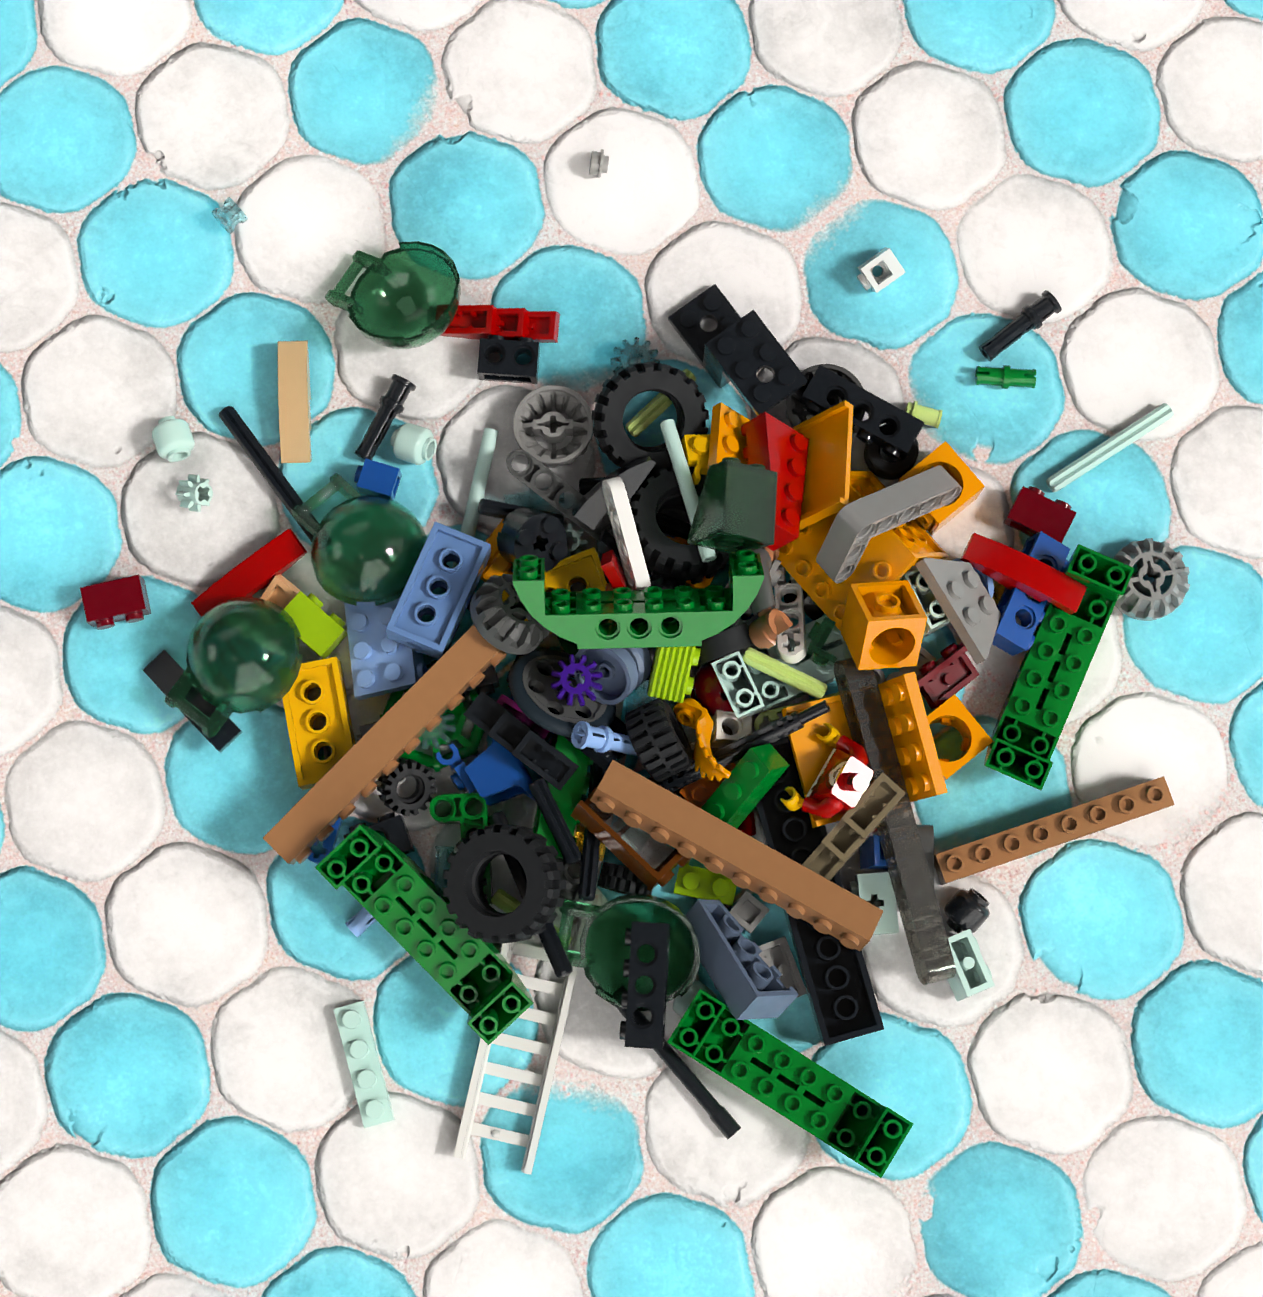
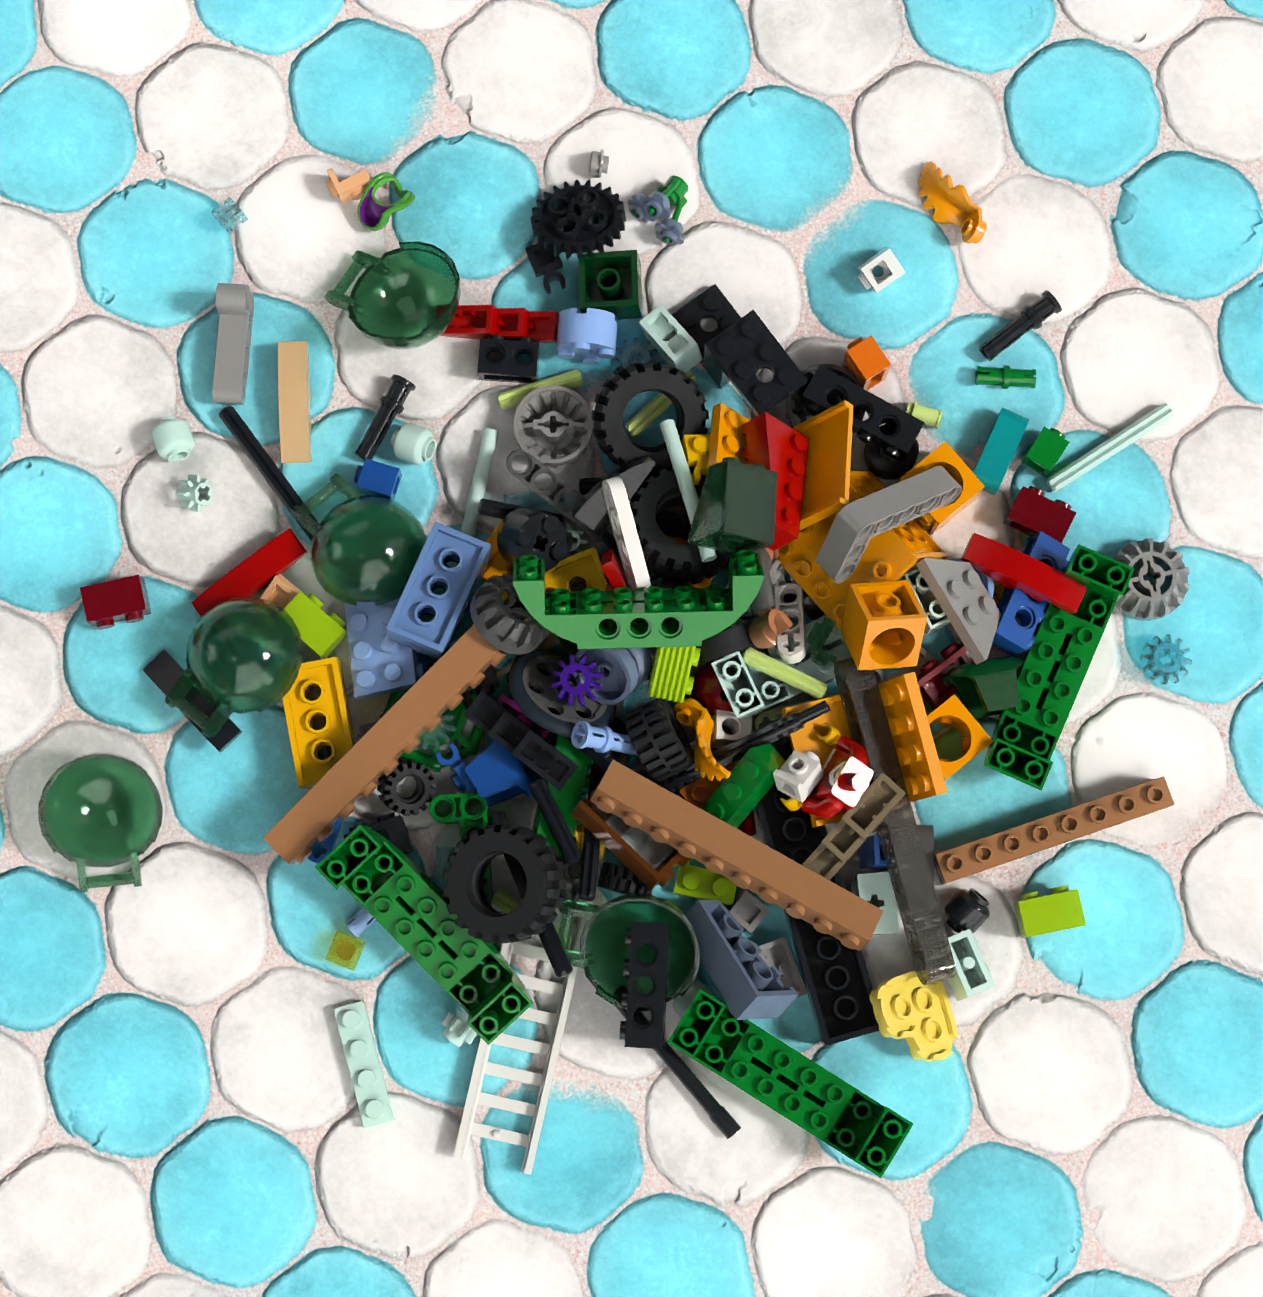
(101, 815): none -> clear green windscreen
(233, 344): none -> light grey beam
(345, 950): none -> clear yellow plate
(349, 188): none -> light nougat bracket
(374, 214): none -> bright green piece
(457, 1028): none -> light aqua gear
(514, 396): none -> yellowish green axle
(545, 264): none -> black plate
(578, 219): none -> black gear
(587, 335): none -> light blue brick
(611, 283): none -> dark green brick
(657, 206): none -> sand blue plant
(670, 339): none -> light aqua brick
(799, 775): none -> white brick
(866, 362): none -> orange brick
(917, 1014): none -> light yellow plate
(951, 203): none -> light orange plant
(986, 686): none -> dark green piece
(1000, 449): none -> teal beam
(1046, 451): none -> green brick
(1050, 912): none -> lime brick
(1175, 666): none -> clear light blue gear

